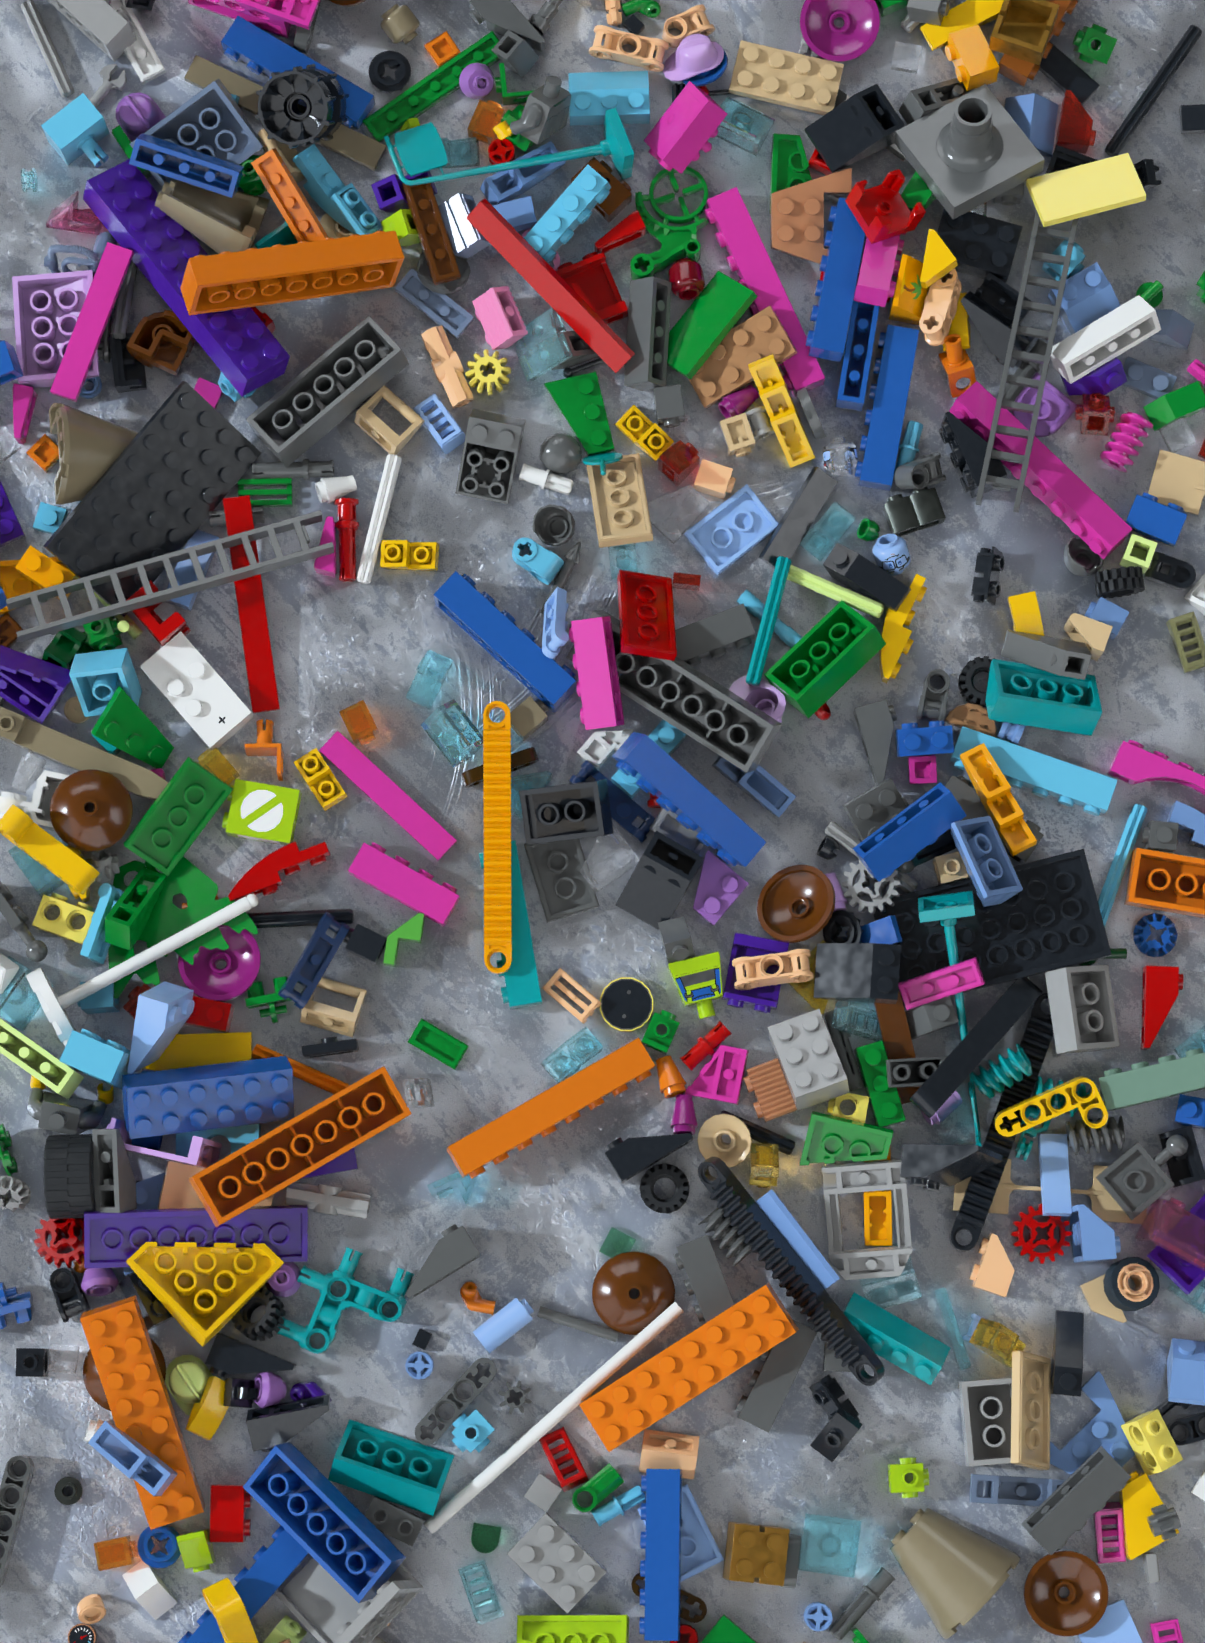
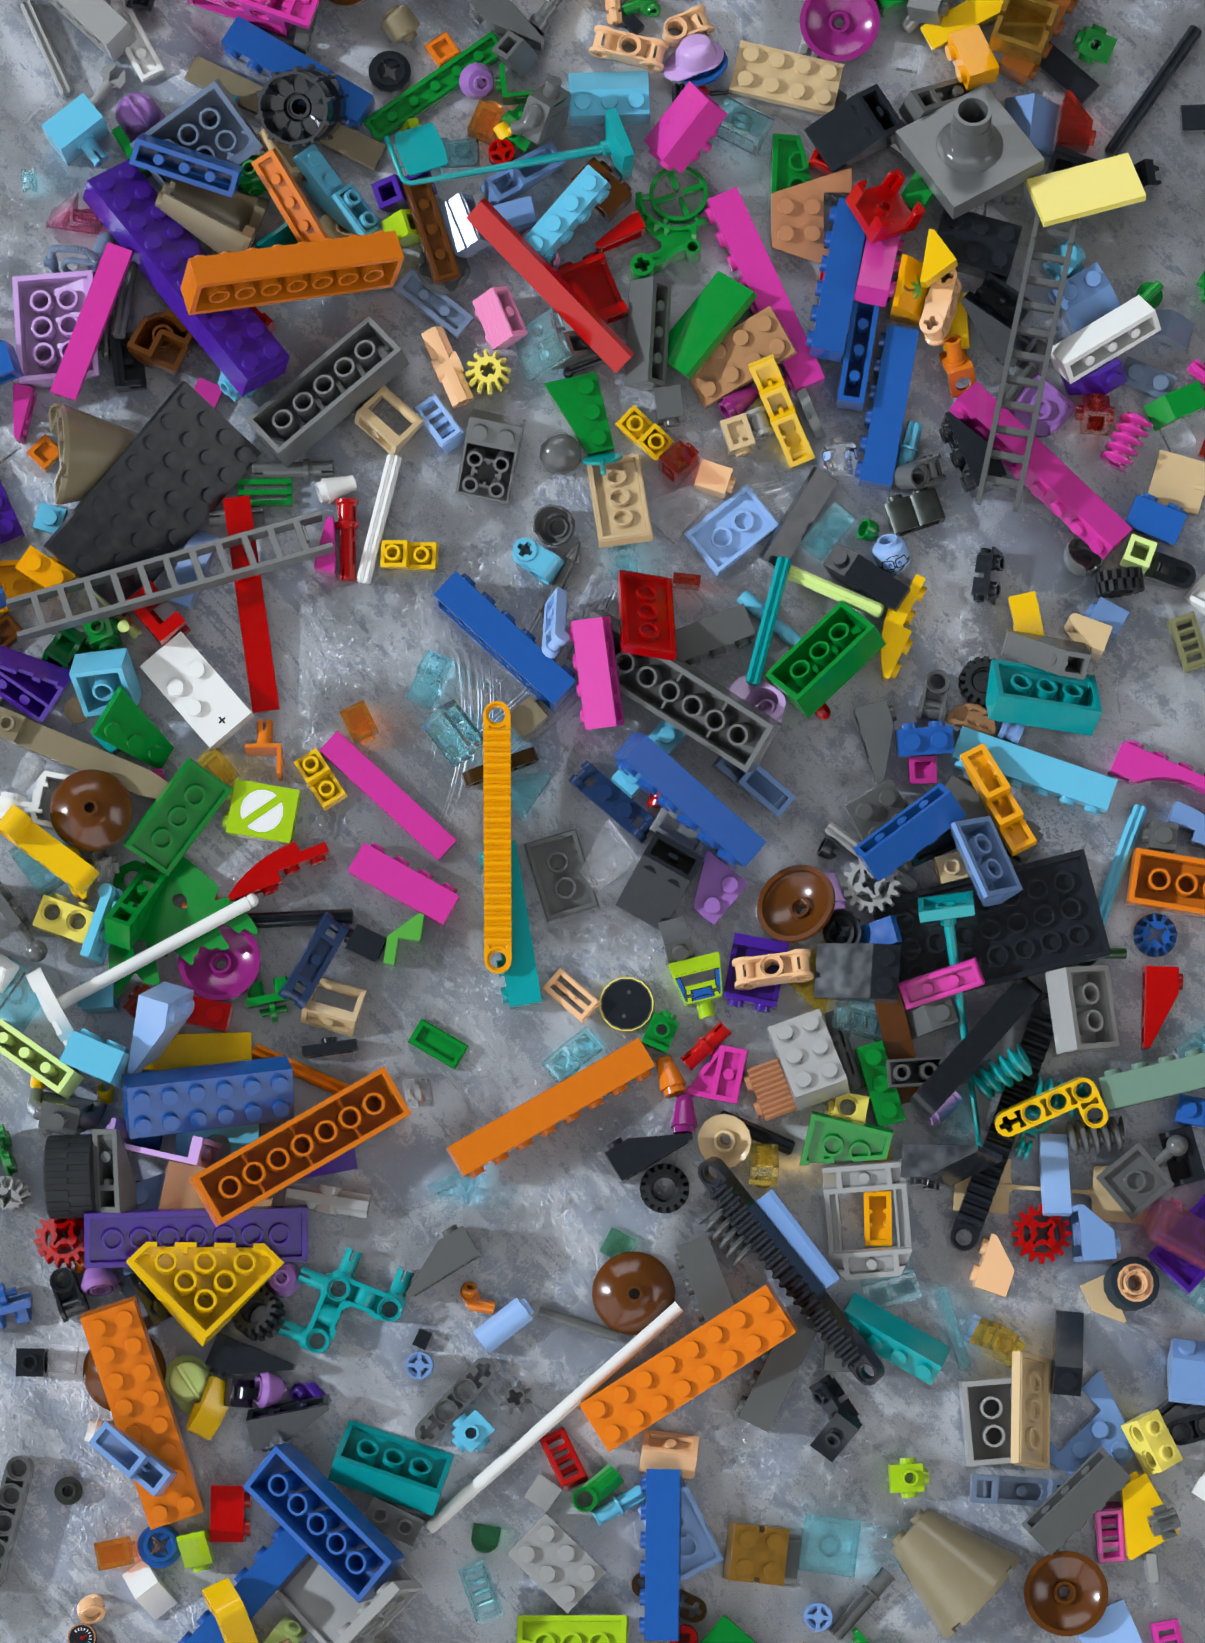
(95, 391): medium blue plate -> none
(546, 479): white axle -> none
(566, 812): black slope -> none
(602, 745): white tile -> none
(686, 279): dark red head -> none

